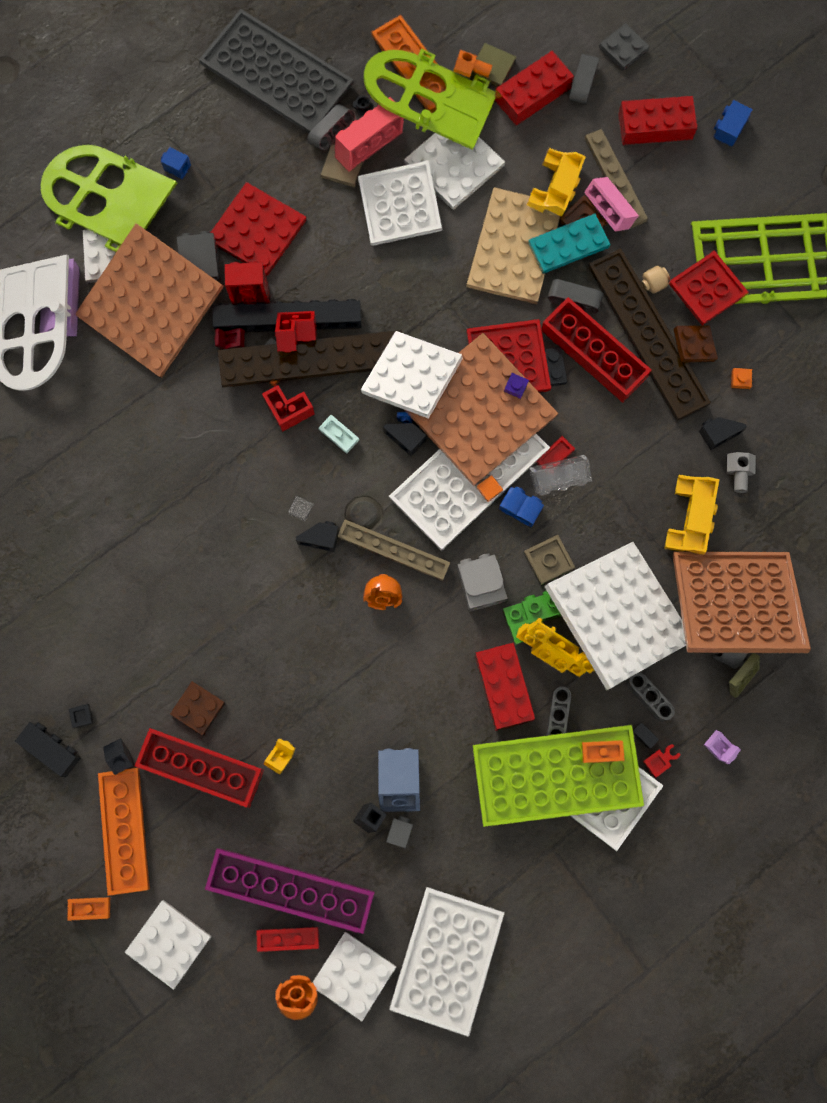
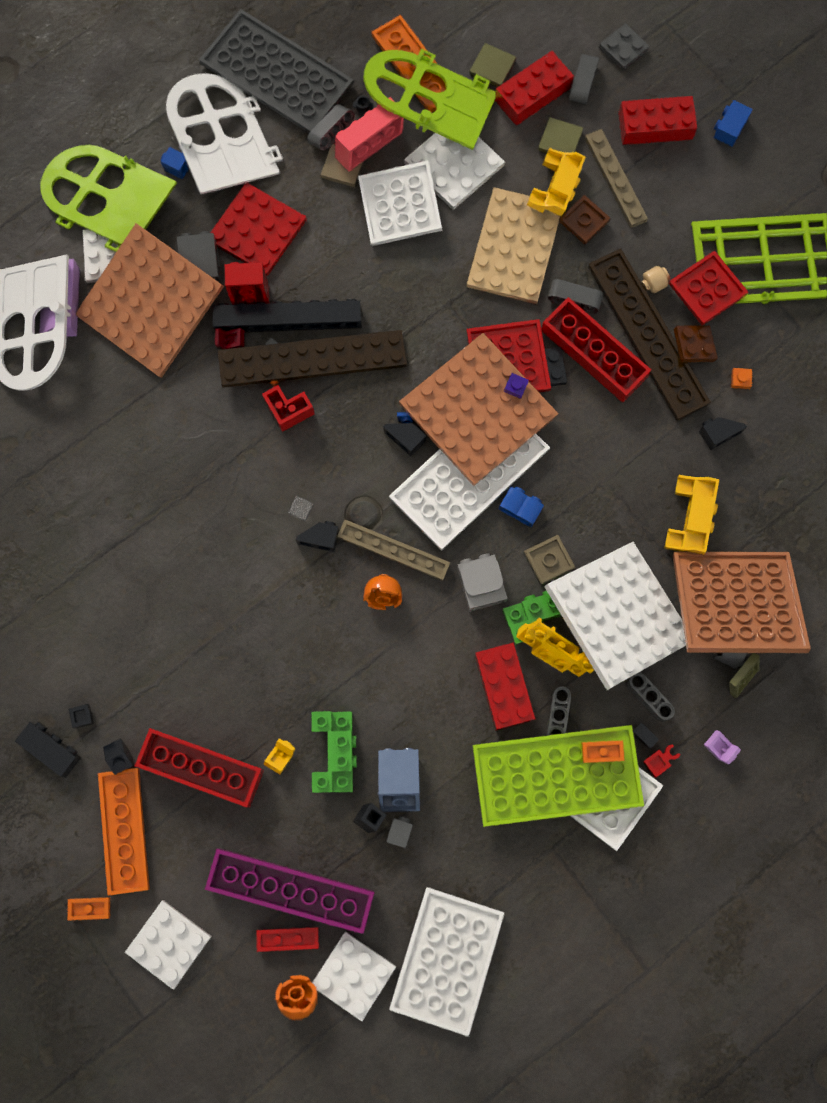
(197, 708): reddish brown plate -> none
(227, 159): none -> white door
(293, 328): red brick -> none
(338, 434): light aqua plate -> none
(340, 752): none -> bright green bracket
(412, 374): white plate -> none
(467, 63): orange piece -> none
(489, 488): orange tile -> none
(558, 451): red tile -> none
(560, 136): none -> olive tile
(560, 474): clear brick -> none
(569, 243): teal plate -> none
(611, 204): bright pink brick -> none
(741, 473): light grey piece -> none

